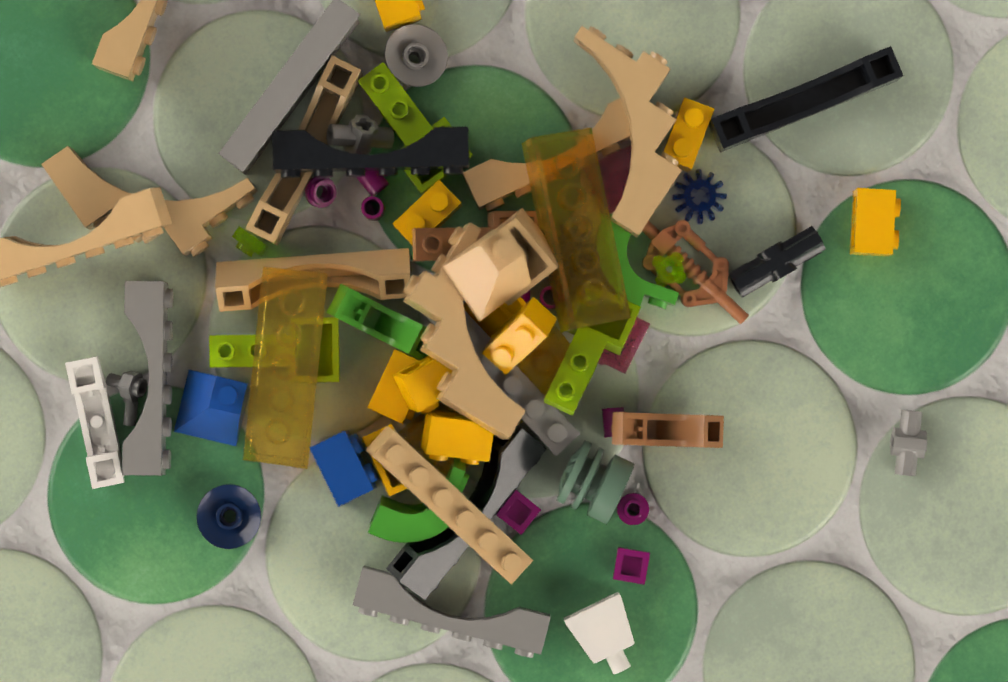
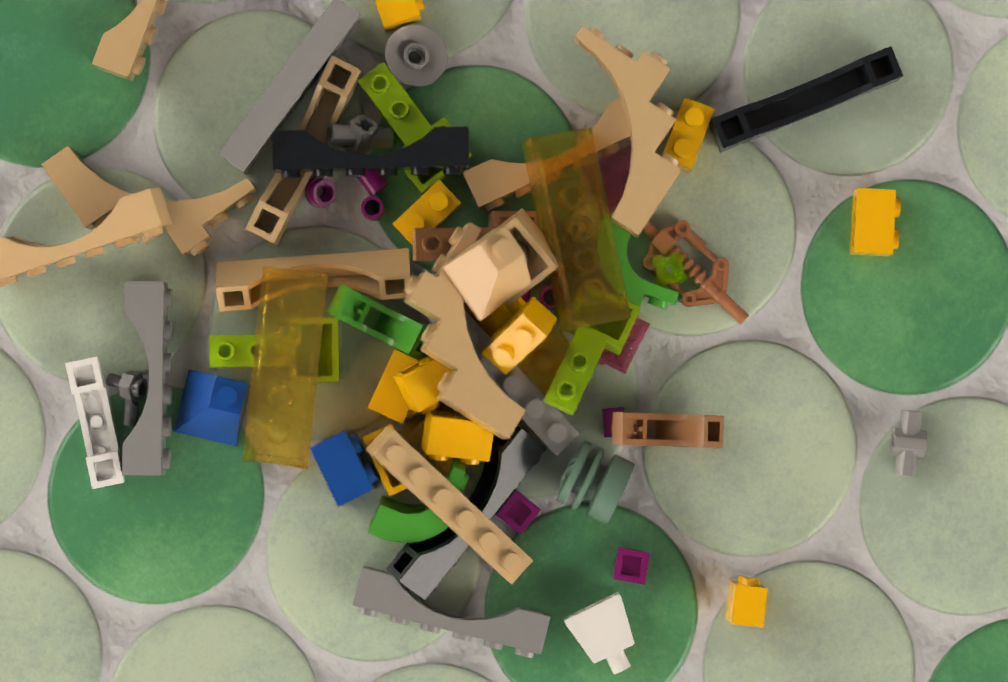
(212, 519): dark blue dish -> none
(248, 243): clear neon green plate -> none
(633, 519): magenta plate -> none
(695, 186): clear blue gear -> none
(746, 602): none -> yellow brick
(776, 261): black piece -> none

